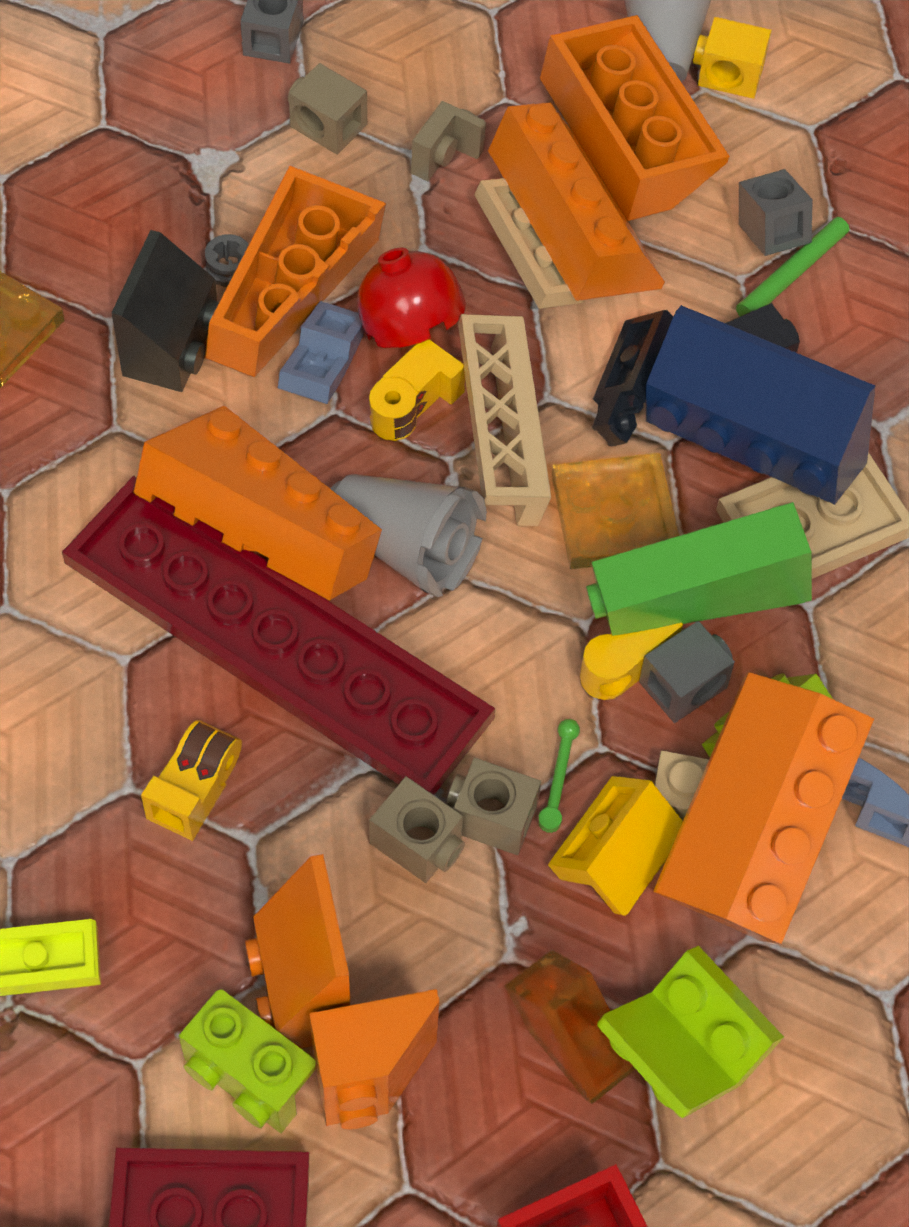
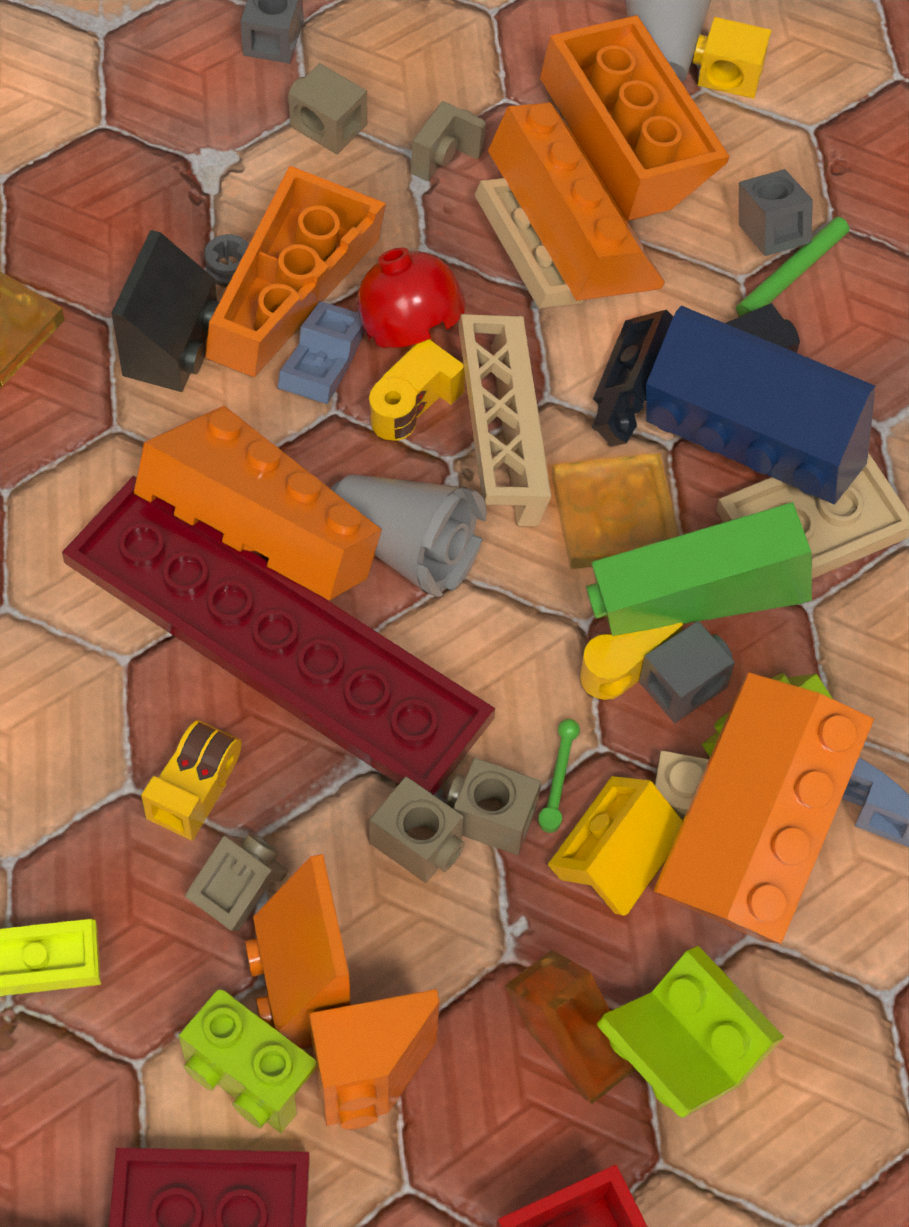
(235, 879): none -> dark tan bracket

